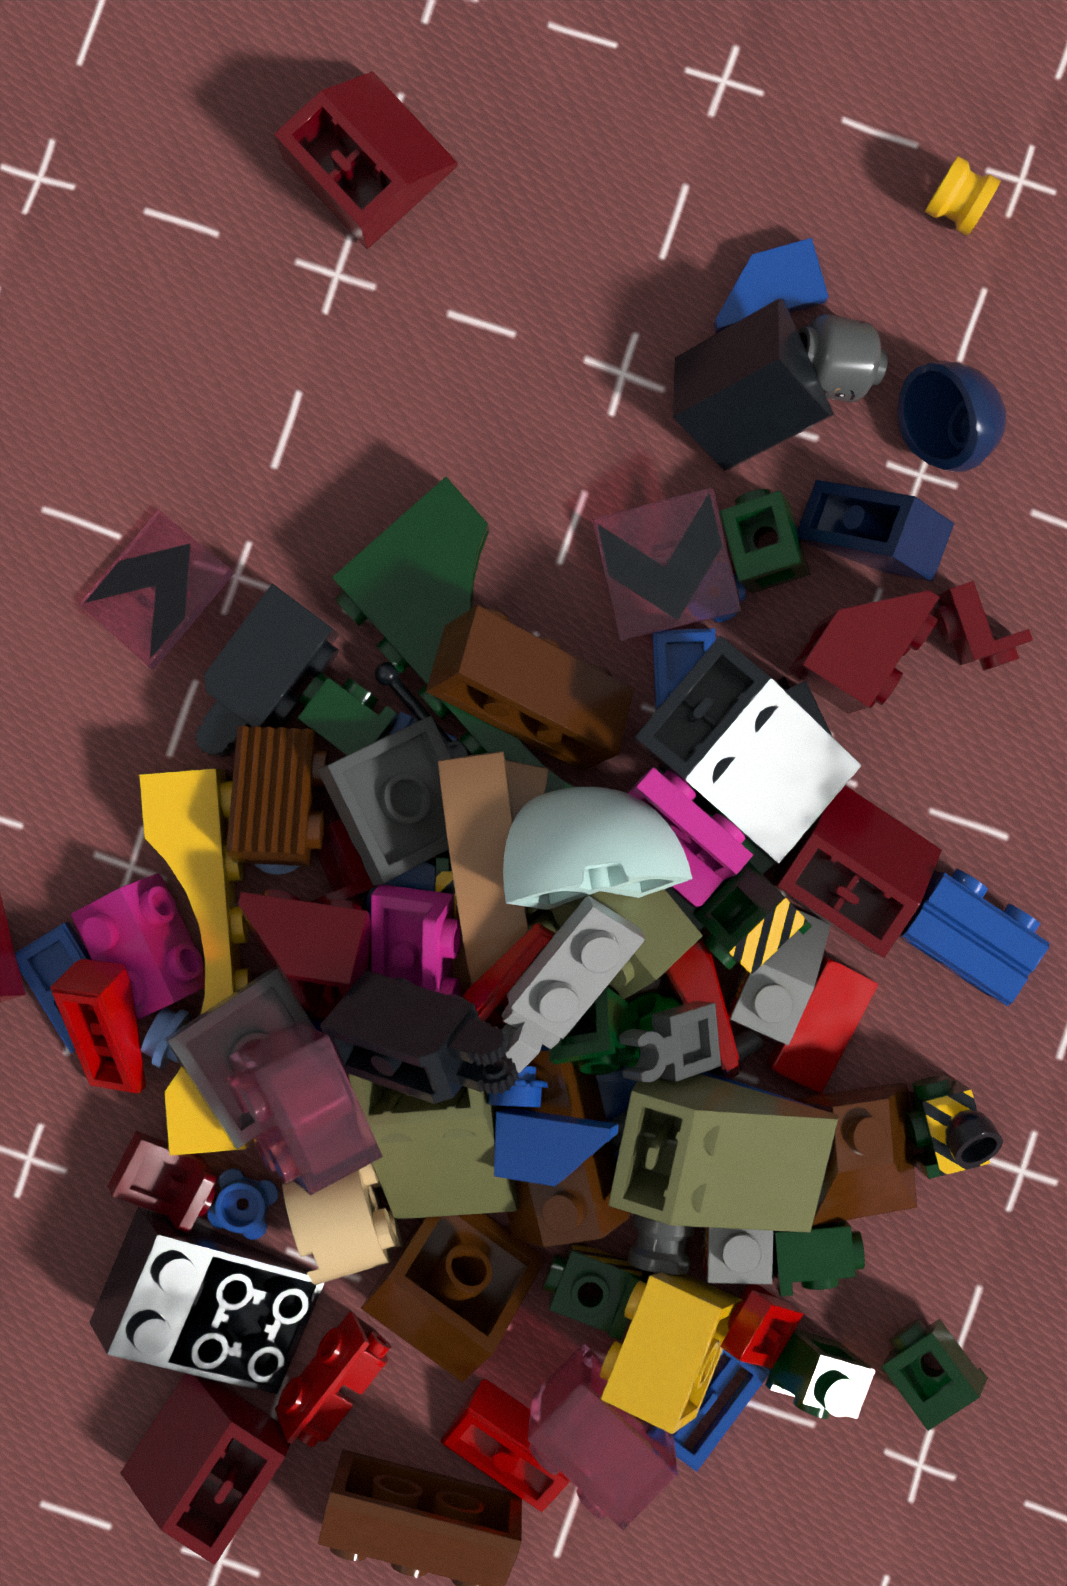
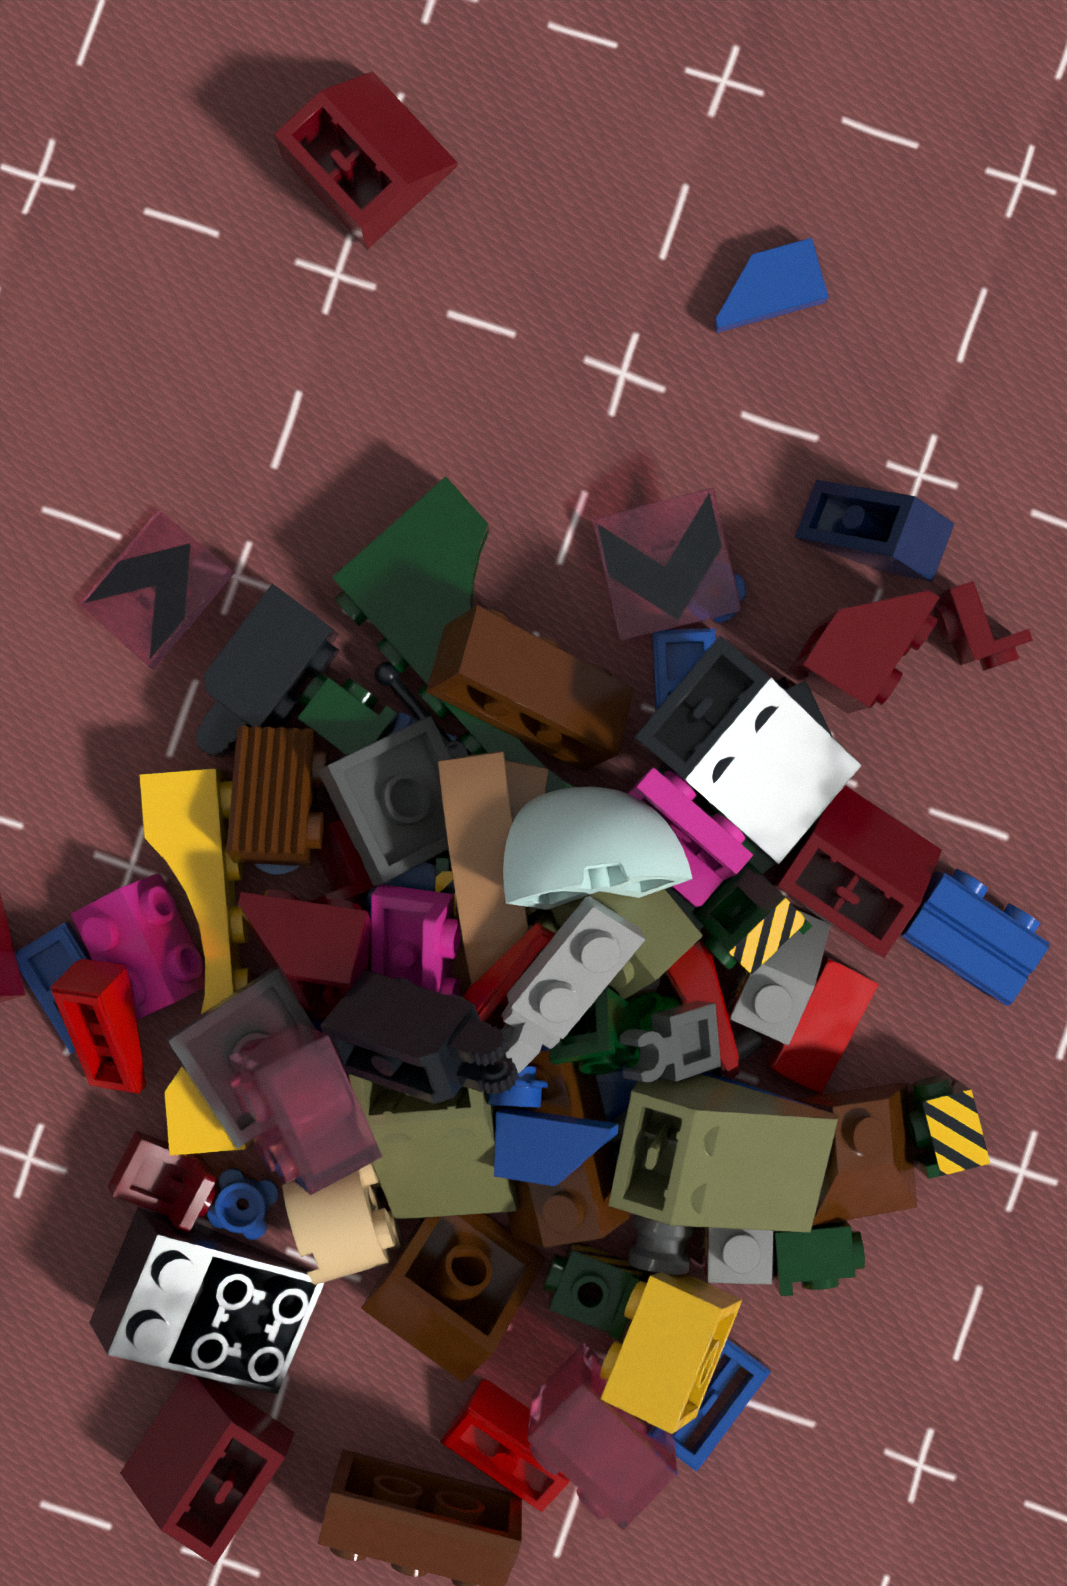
(163, 1026): medium blue plate -> none
(312, 1402): red hinge -> none
(744, 525): dark green brick -> none
(748, 387): black slope -> none
(760, 1326): red bracket -> none
(821, 1376): dark green brick -> none
(844, 356): dark grey head -> none
(932, 1392): dark green brick -> none
(950, 415): dark blue hat -> none
(962, 196): yellow wheel -> none
(972, 1138): black hinge -> none

